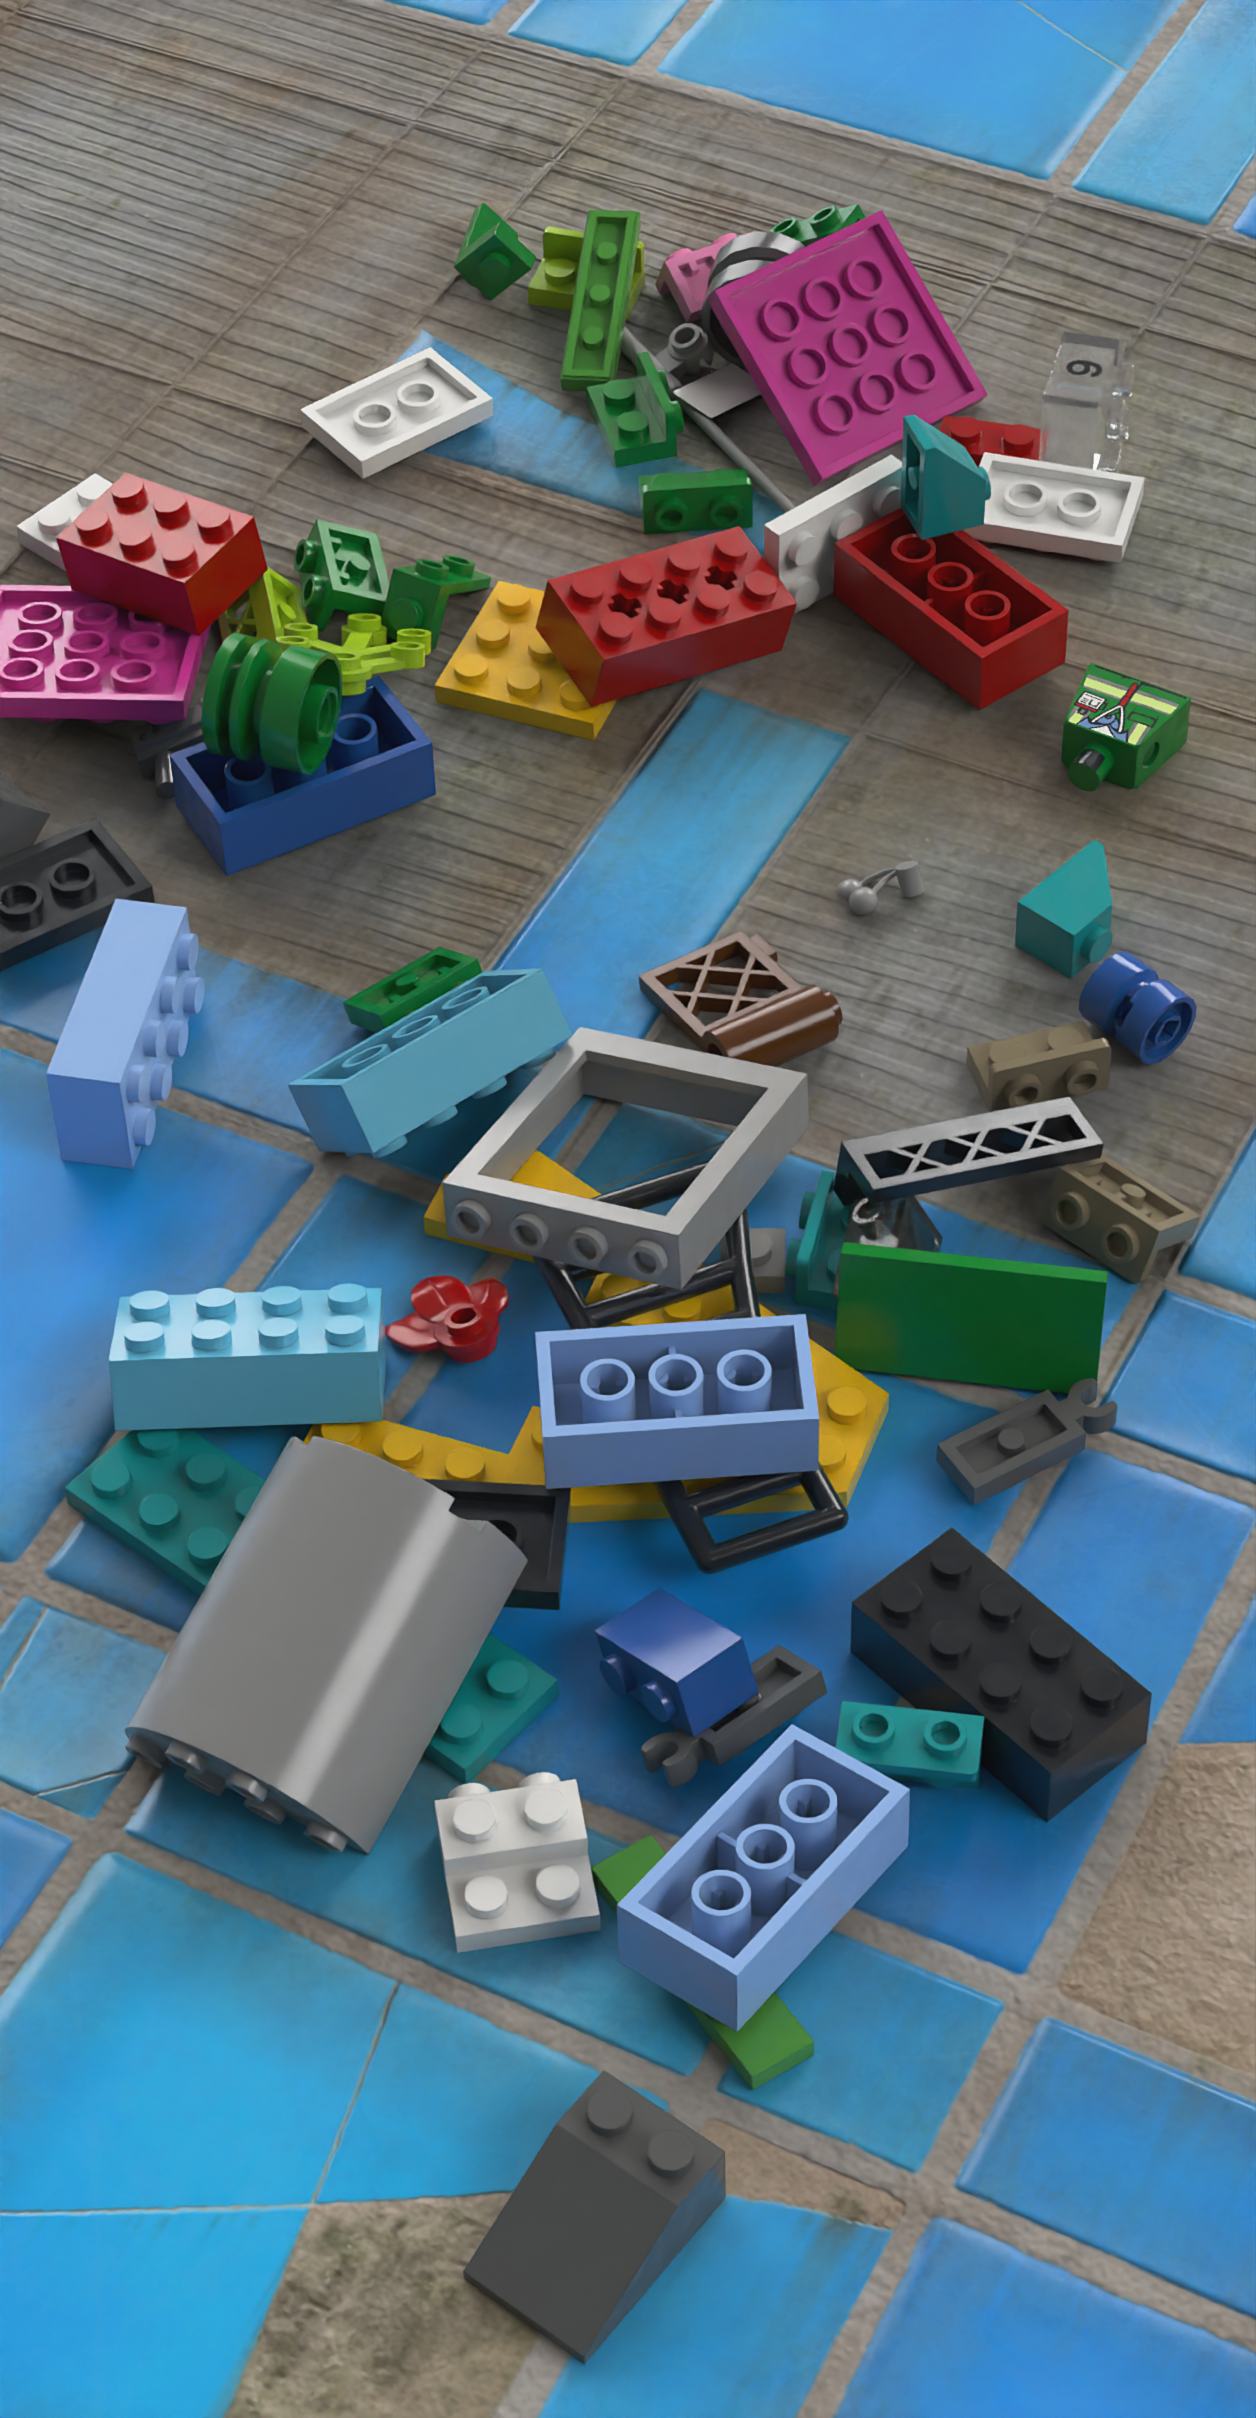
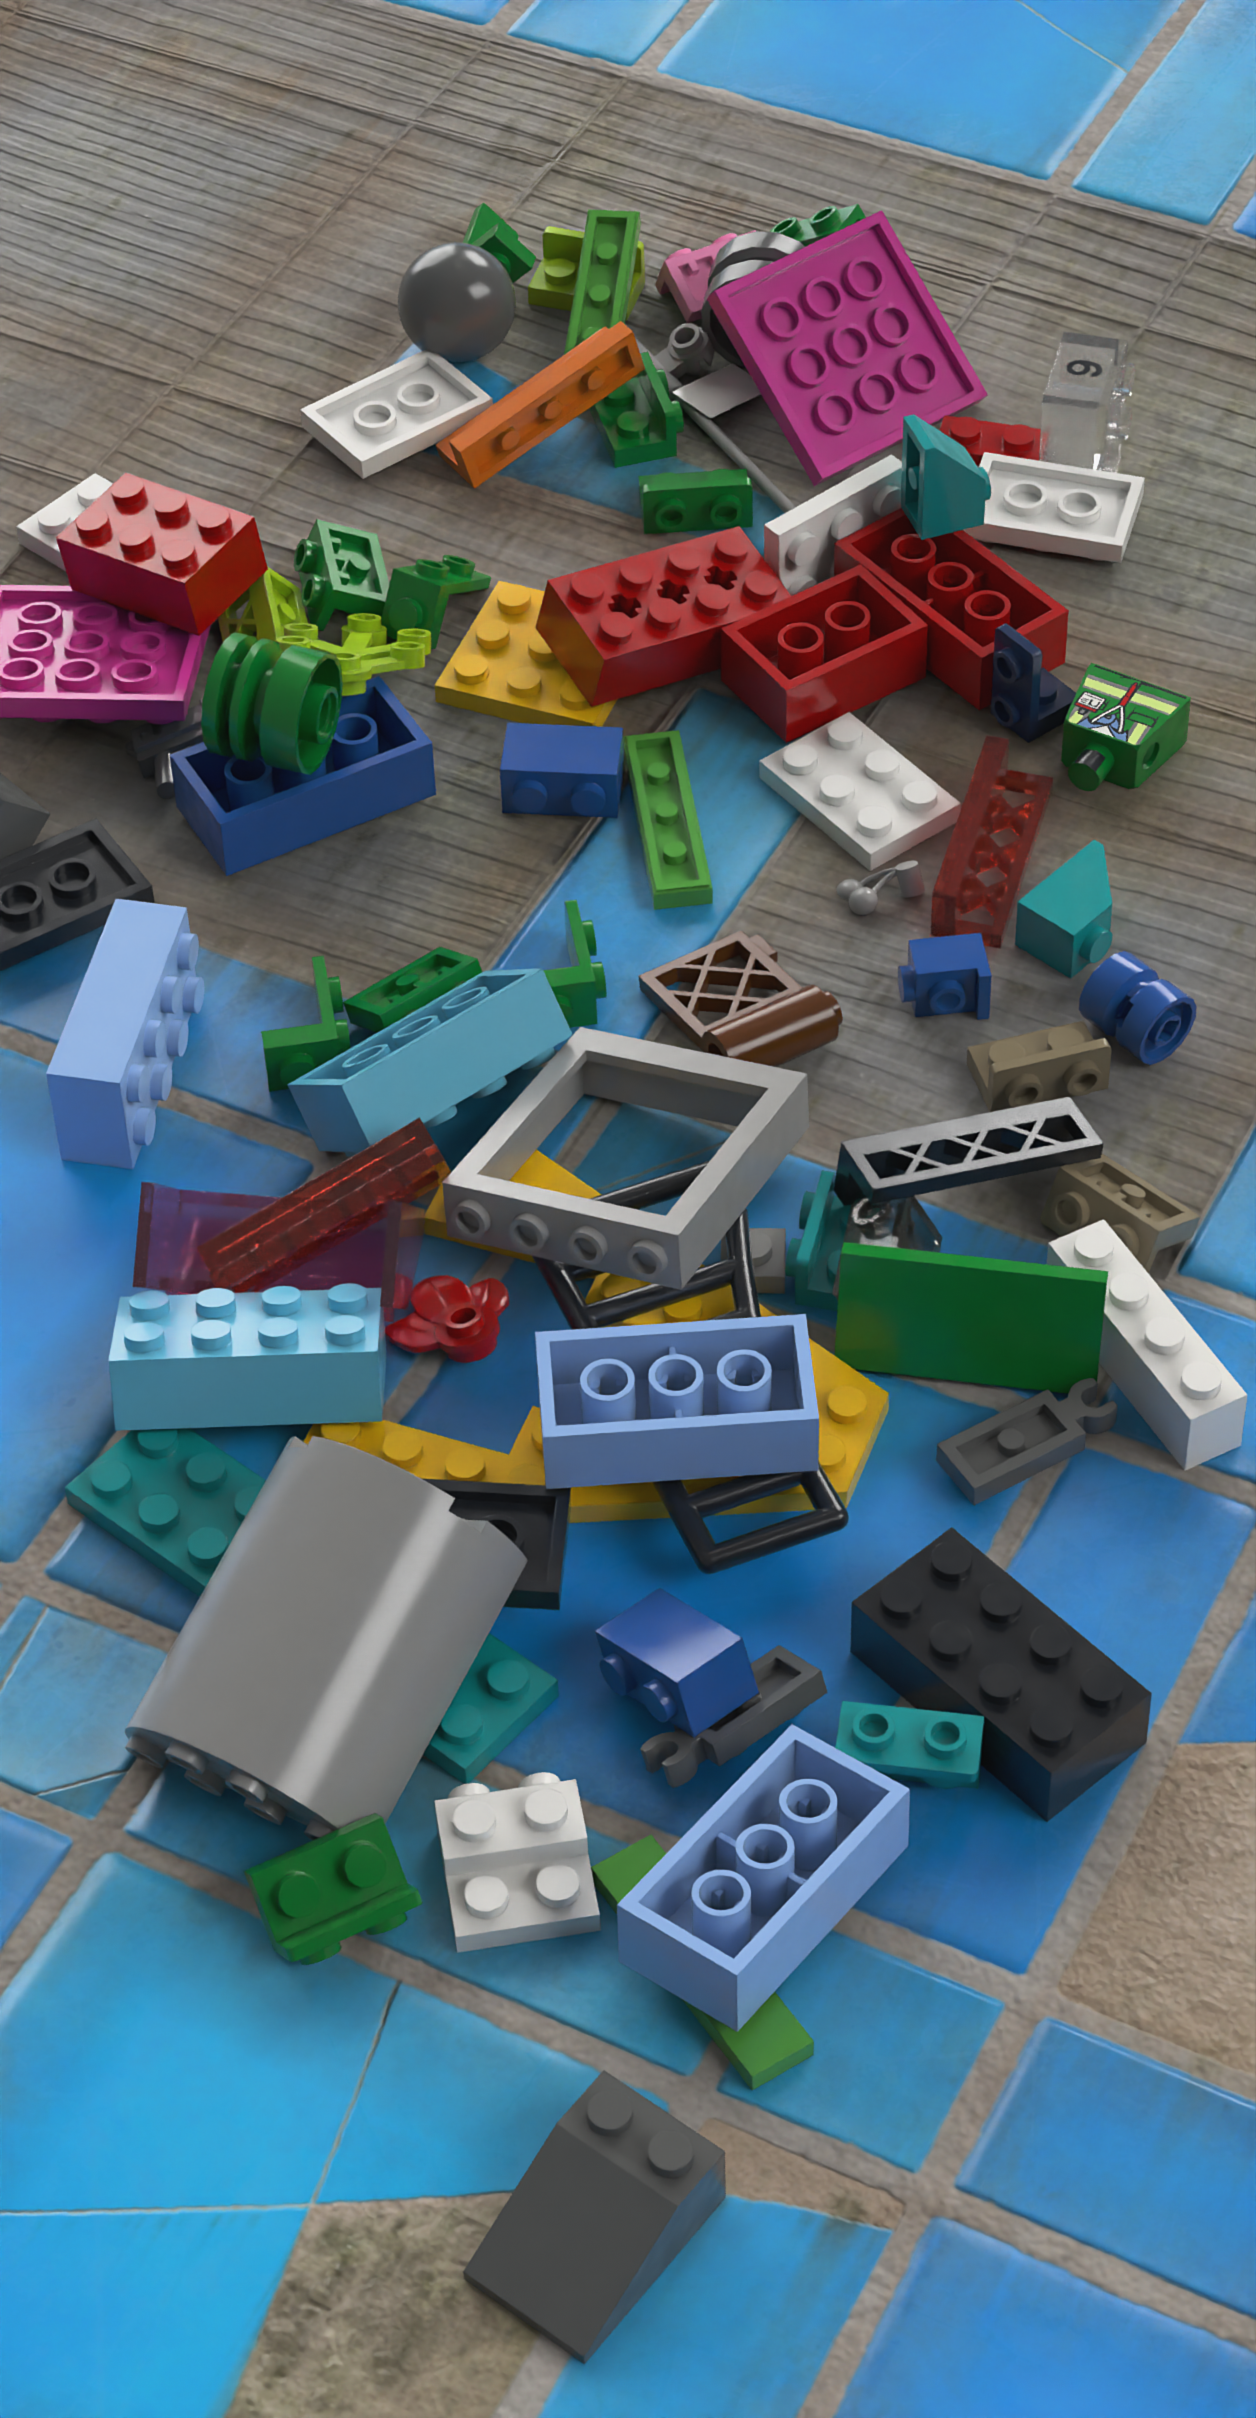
(180, 1220): none -> clear pink windscreen
(301, 1049): none -> green bracket
(325, 1211): none -> clear red fence
(332, 1891): none -> green bracket
(456, 302): none -> dark grey piece
(542, 404): none -> orange fence
(562, 770): none -> blue brick
(584, 982): none -> green bracket
(667, 820): none -> bright green tile
(823, 653): none -> red brick
(859, 791): none -> white plate
(946, 976): none -> blue brick
(971, 838): none -> clear red fence
(1022, 692): none -> dark blue bracket
(1157, 1353): none -> white brick

